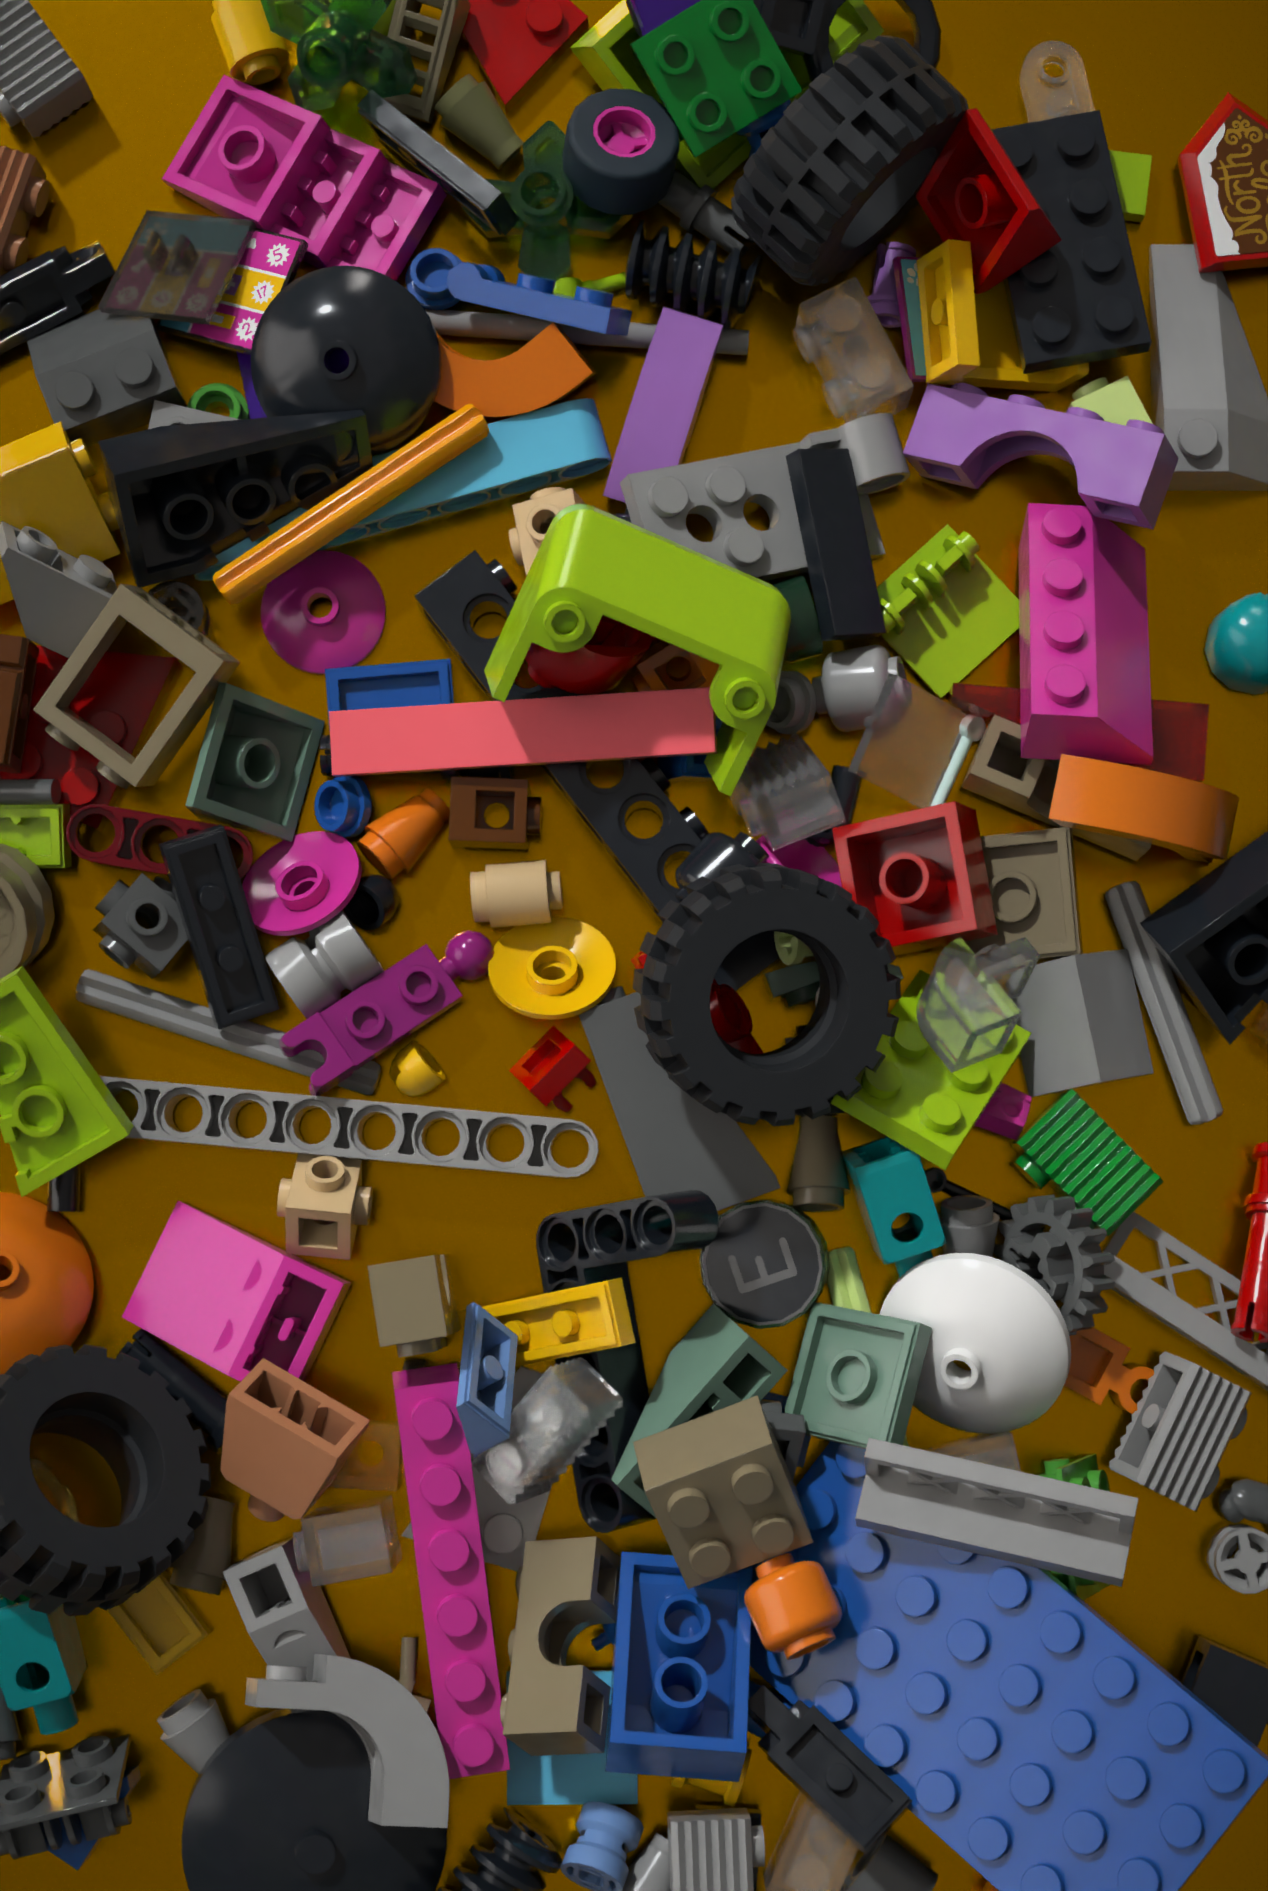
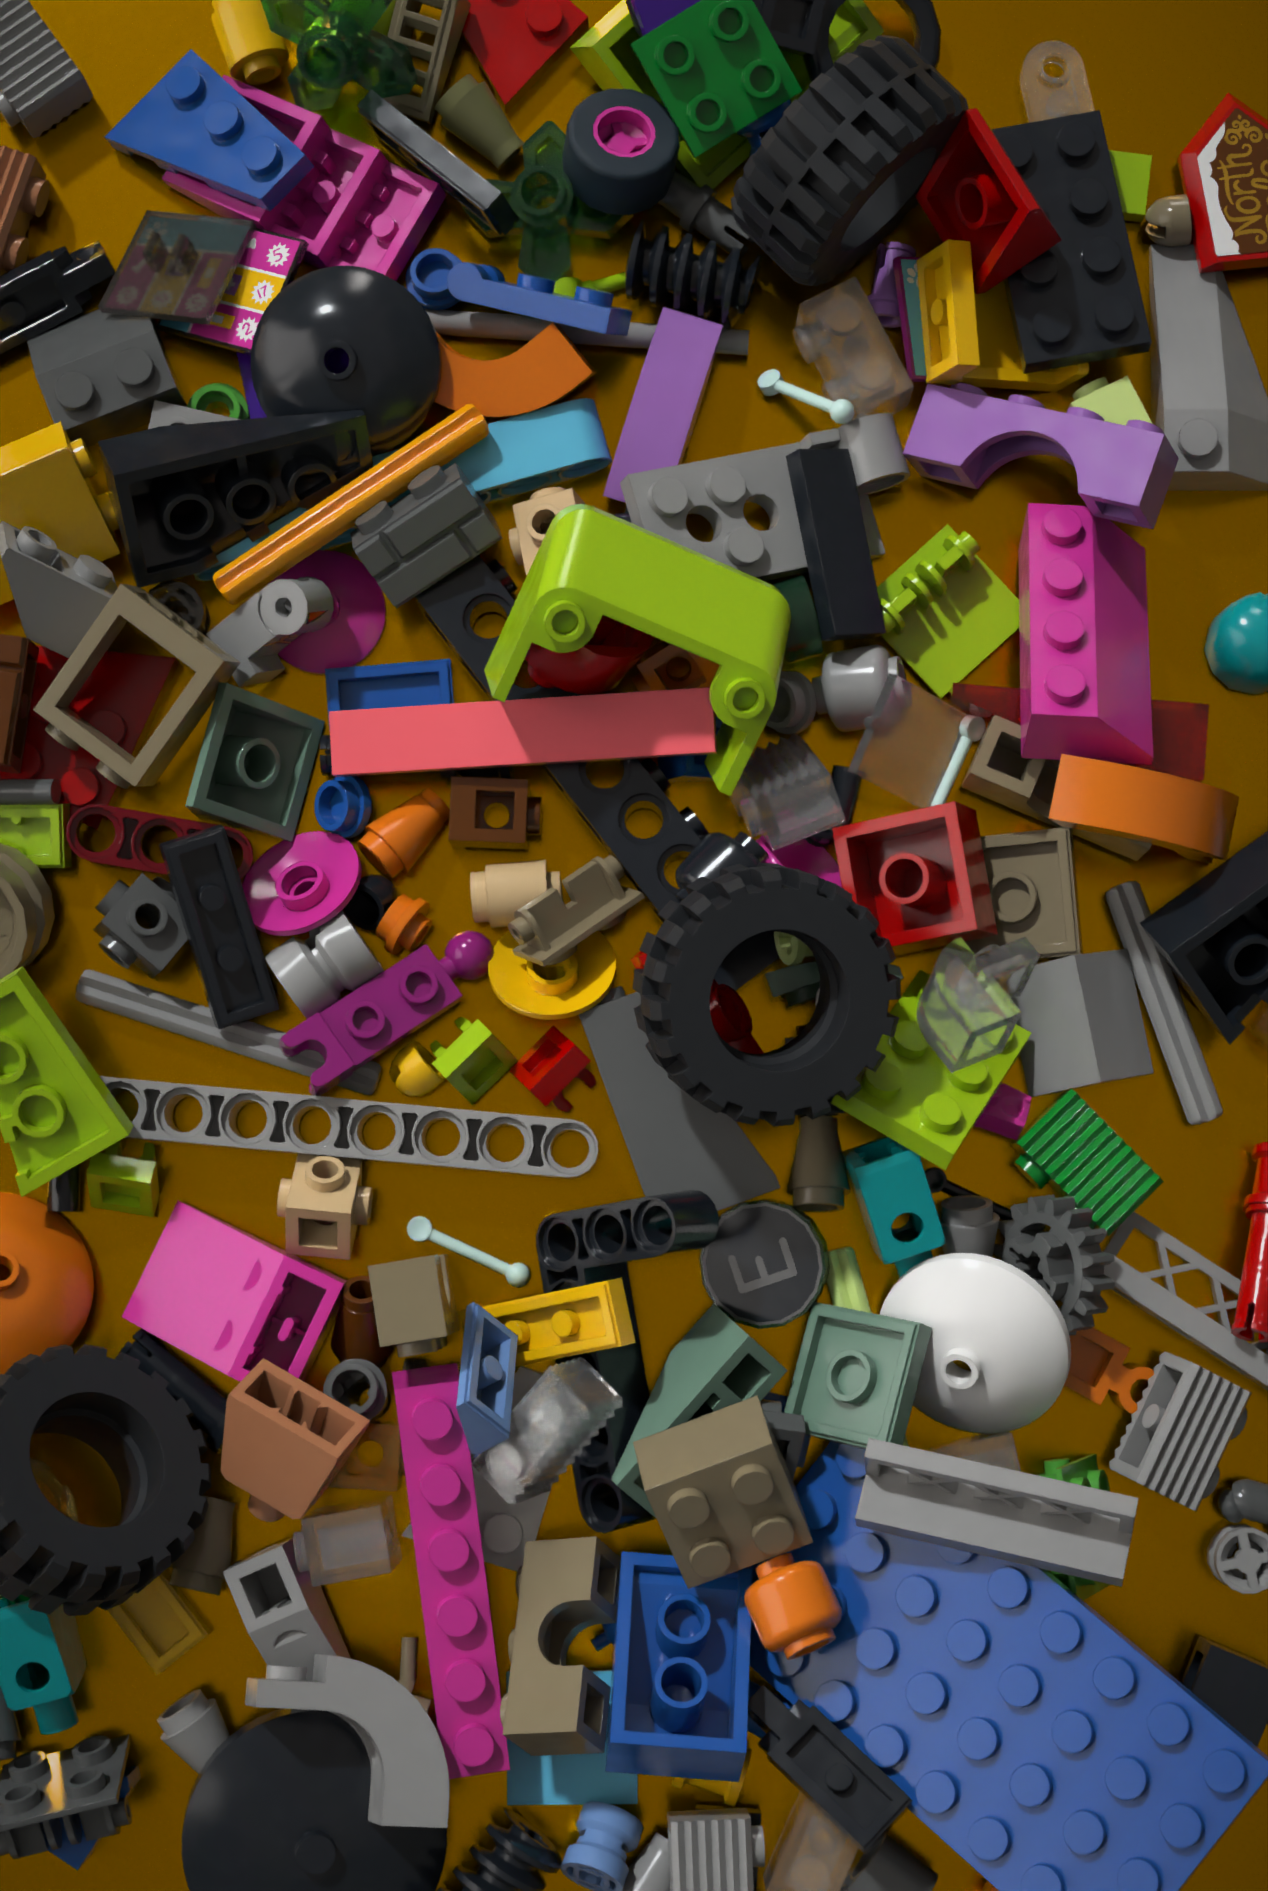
(124, 1182): none -> lime tile
(211, 133): none -> blue wing
(270, 623): none -> light grey leg
(353, 1377): none -> dark grey cone
(355, 1326): none -> reddish brown cone
(404, 924): none -> orange plate
(421, 1230): none -> light aqua hinge
(424, 533): none -> dark grey brick
(473, 1059): none -> lime tile
(551, 930): none -> dark tan hinge
(773, 383): none -> light aqua hinge
(1169, 221): none -> dark tan hinge

